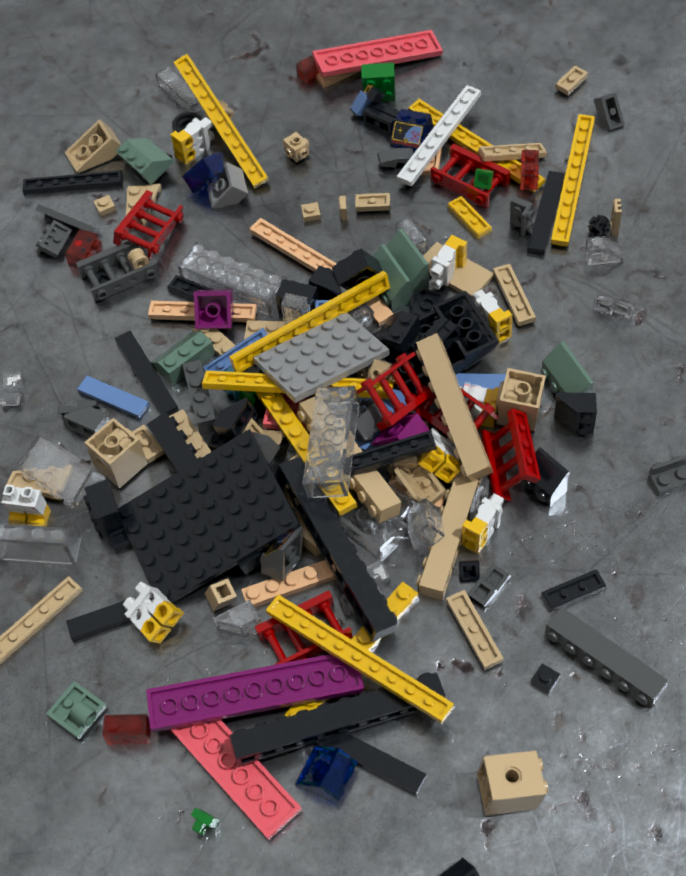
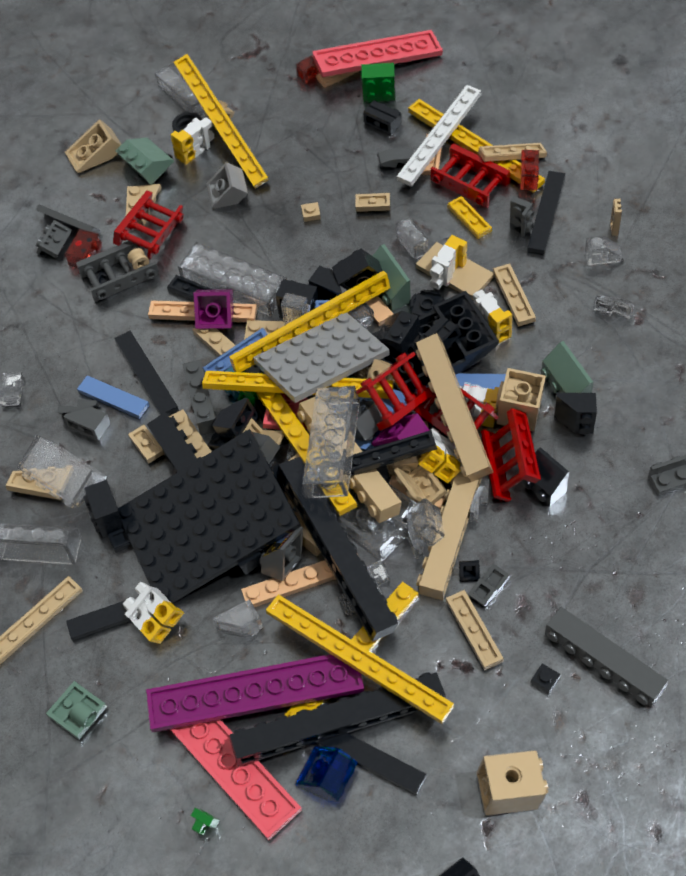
(25, 505): white hips -> none
(72, 182): black tile -> none
(104, 205): tan plate -> none
(116, 452): tan brick -> none
(126, 729): clear red brick -> none
(191, 348): sand green slope -> none
(204, 172): clear blue slope -> none
(220, 594): tan brick -> none
(269, 628): red fence -> none
(290, 245): light nougat plate -> none
(296, 147): tan brick -> none
(343, 208): tan tile -> none
(364, 99): piece -> none
(410, 129): slope -> none
(410, 261): sand green slope -> none
(477, 533): hips -> none
(483, 178): green tile -> none
(571, 80): tan plate -> none
(572, 180): yellow plate -> none
(573, 590): black tile -> none
(599, 225): black gear -> none
(609, 111): dark grey slope -> none

